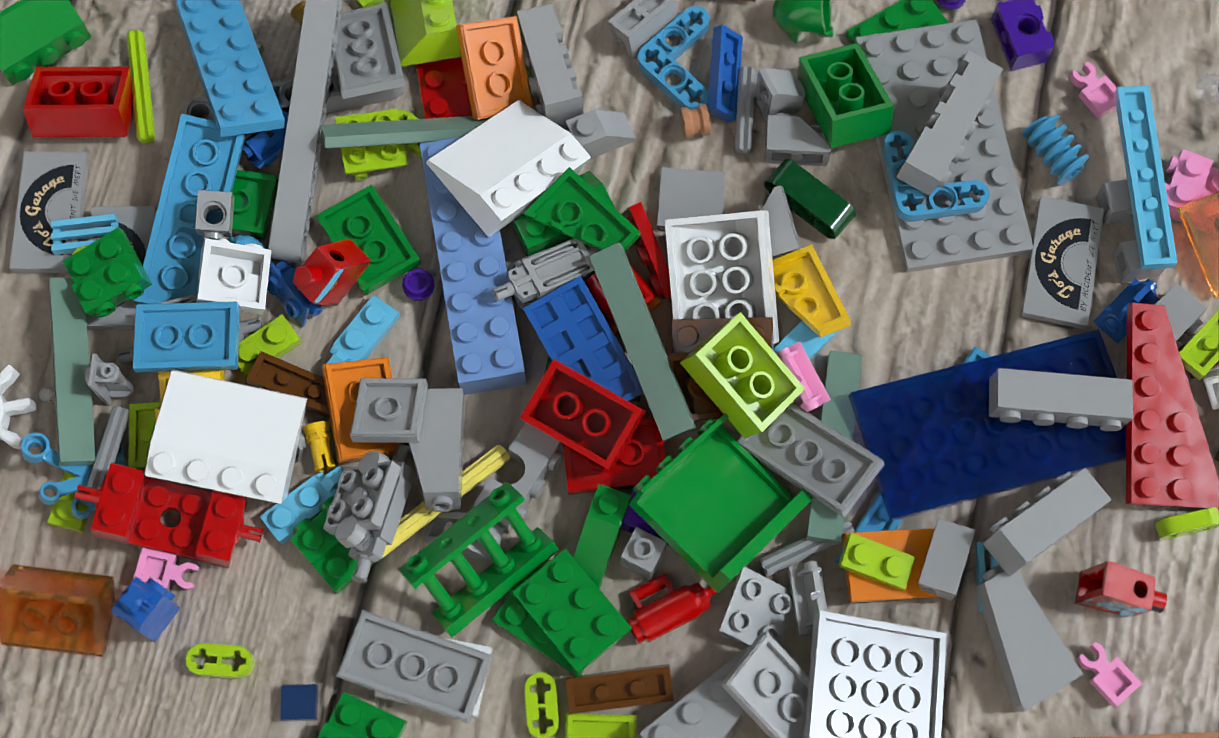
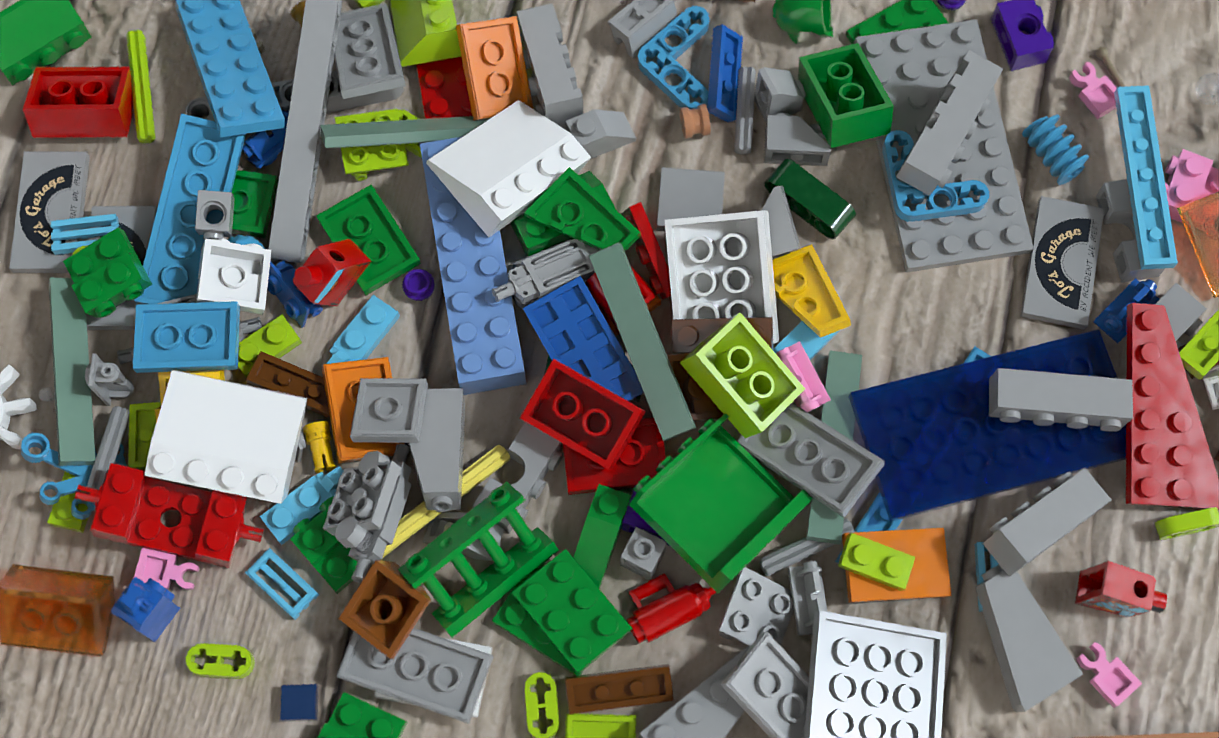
(302, 603): none -> medium azure tile
(385, 608): none -> dark orange slope
(946, 559): light grey hinge -> none

